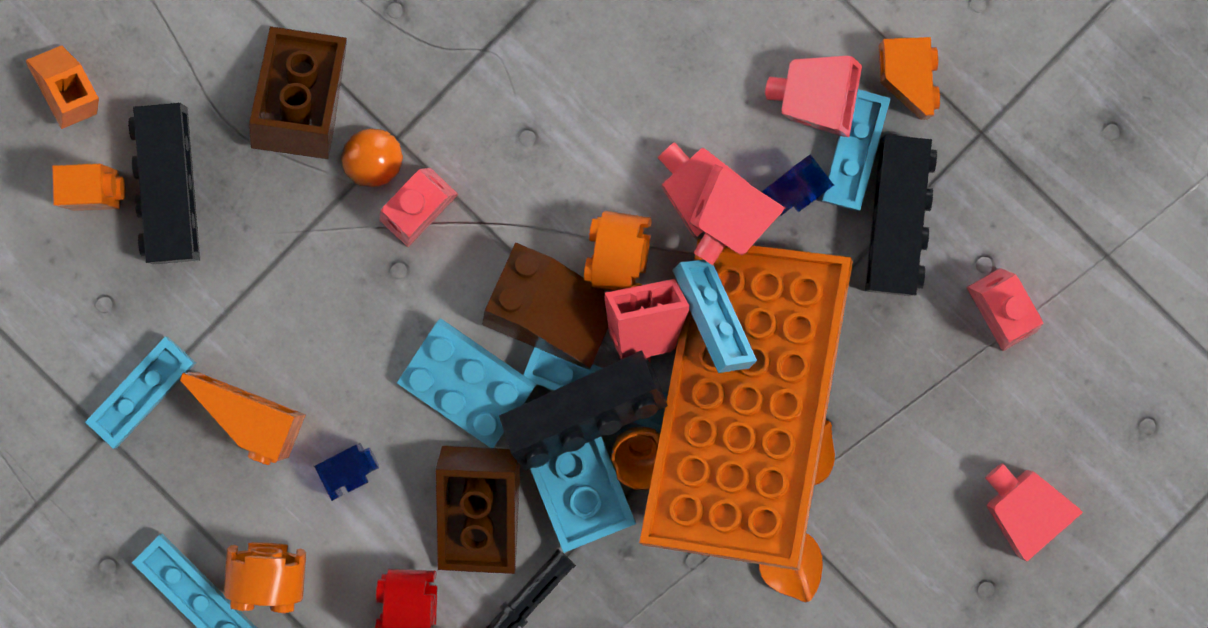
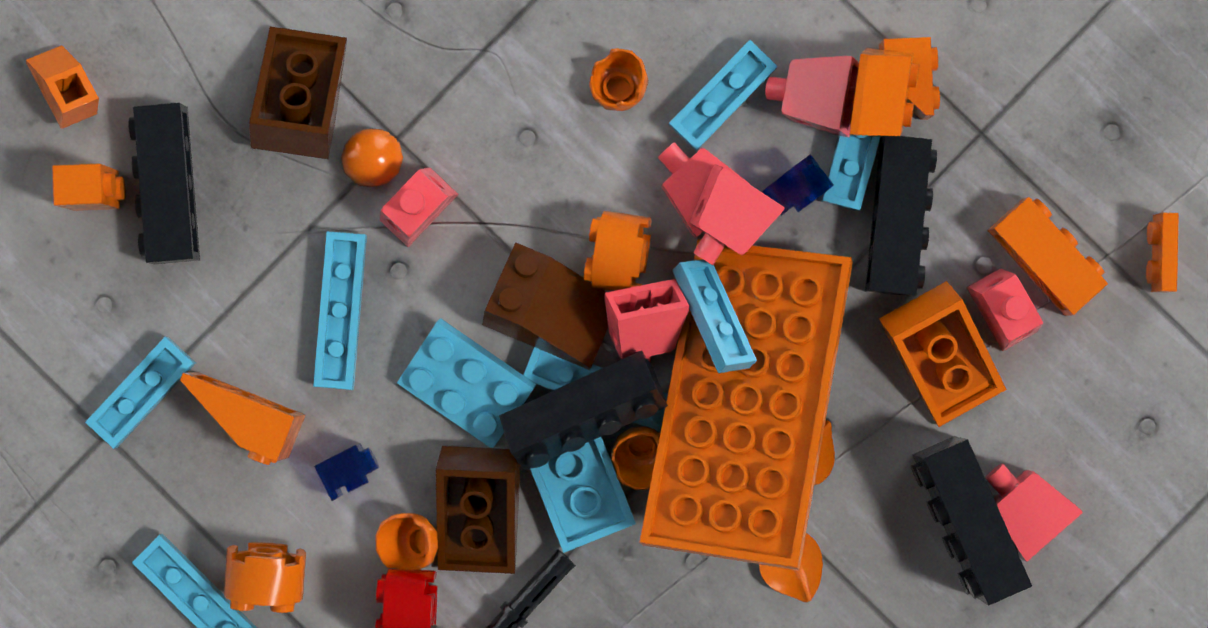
(340, 310): none -> medium azure plate
(406, 541): none -> orange hair
(619, 80): none -> orange hair
(722, 95): none -> medium azure plate
(882, 93): none -> orange slope
(943, 353): none -> orange slope
(971, 520): none -> black brick
(1048, 255): none -> orange brick
(1163, 268): none -> orange plate

